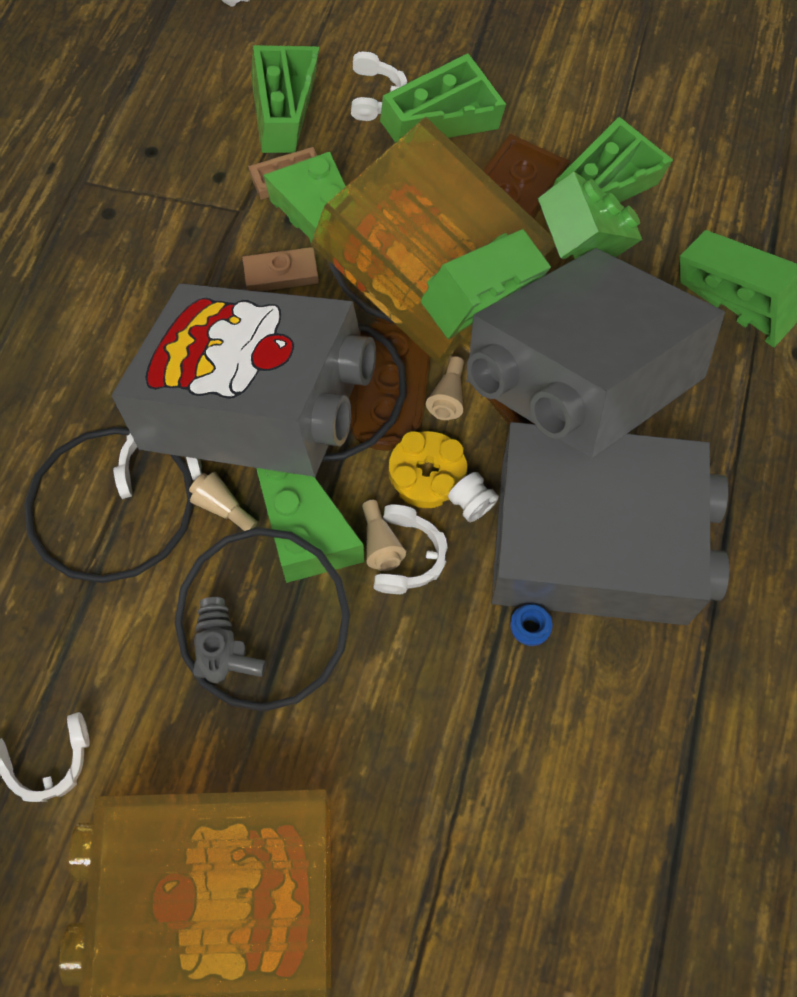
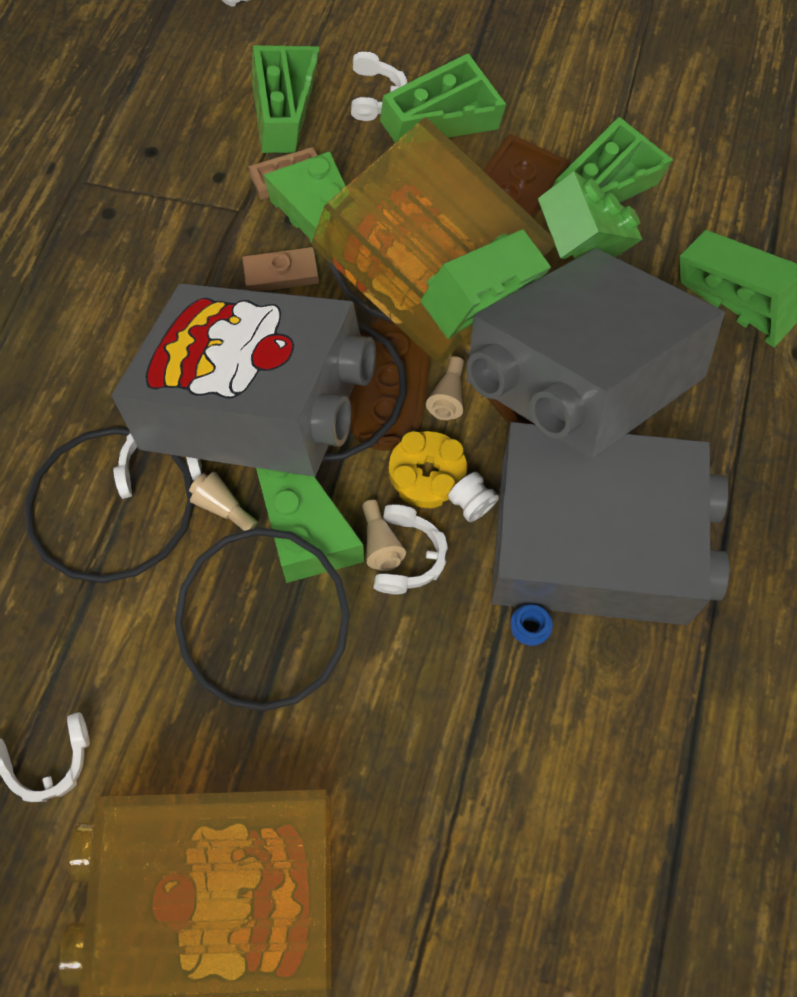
(216, 647): dark grey piece -> none

